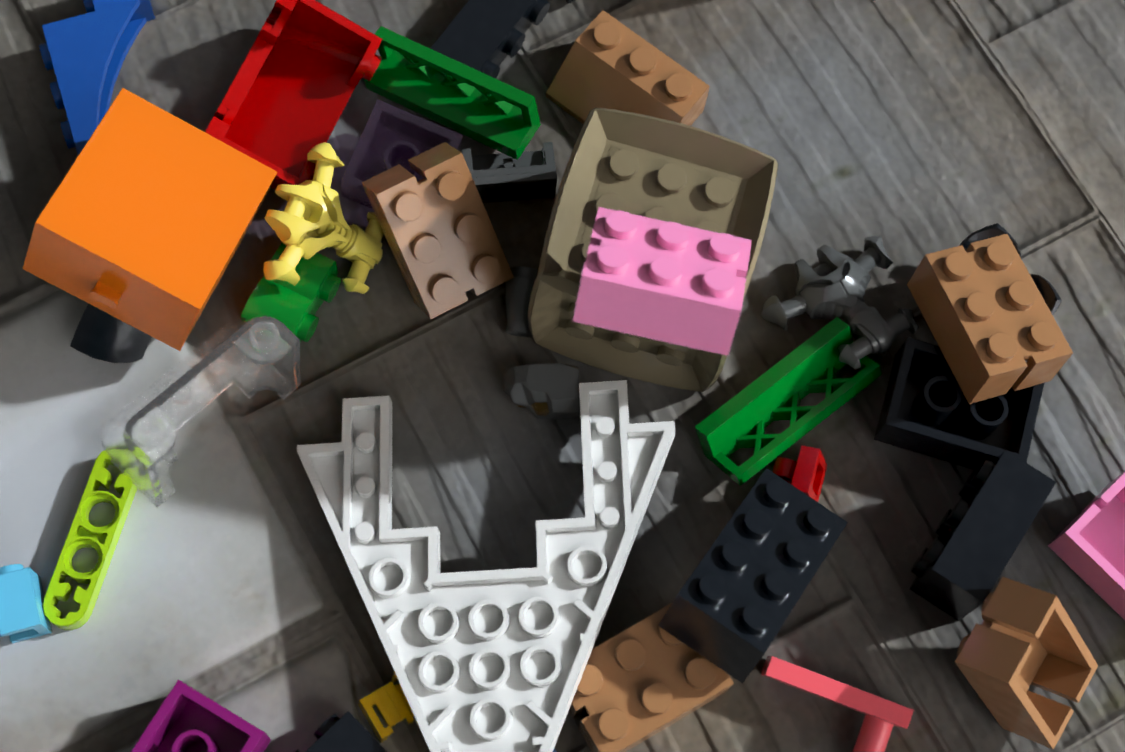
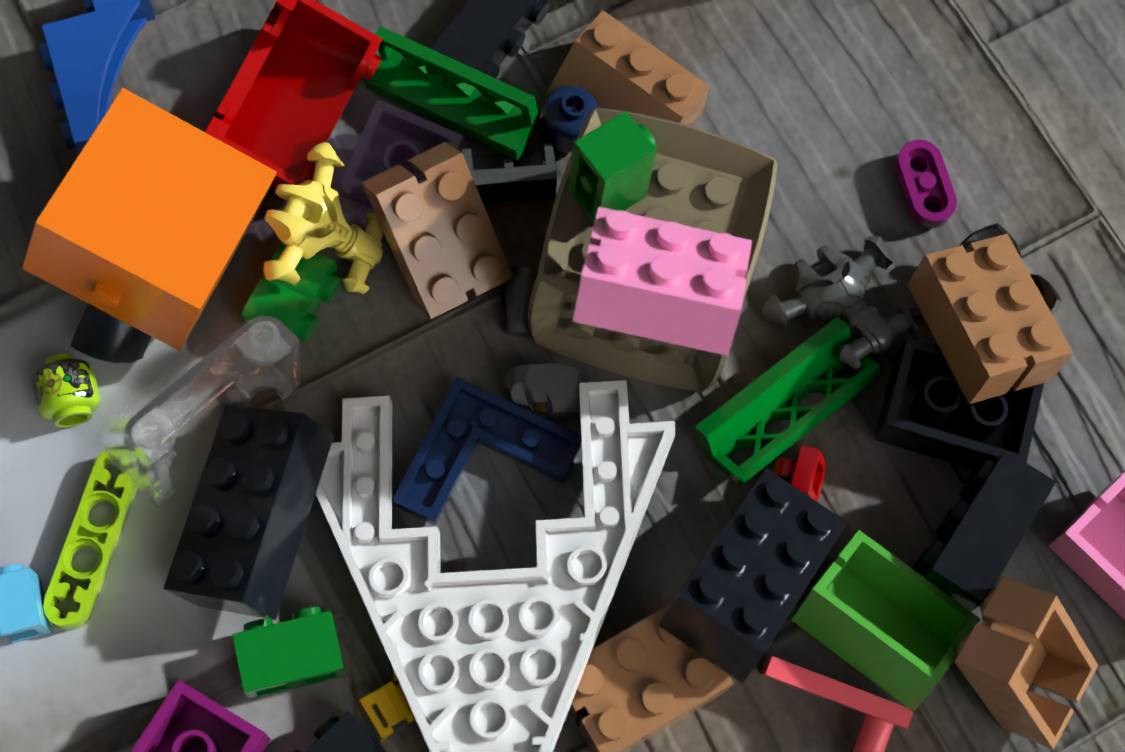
(66, 390): none -> lime head
(249, 511): none -> black brick
(288, 653): none -> green brick
(476, 417): none -> dark blue plate
(564, 116): none -> dark blue head
(612, 165): none -> green brick
(886, 620): none -> bright green piece
(928, 186): none -> magenta plate

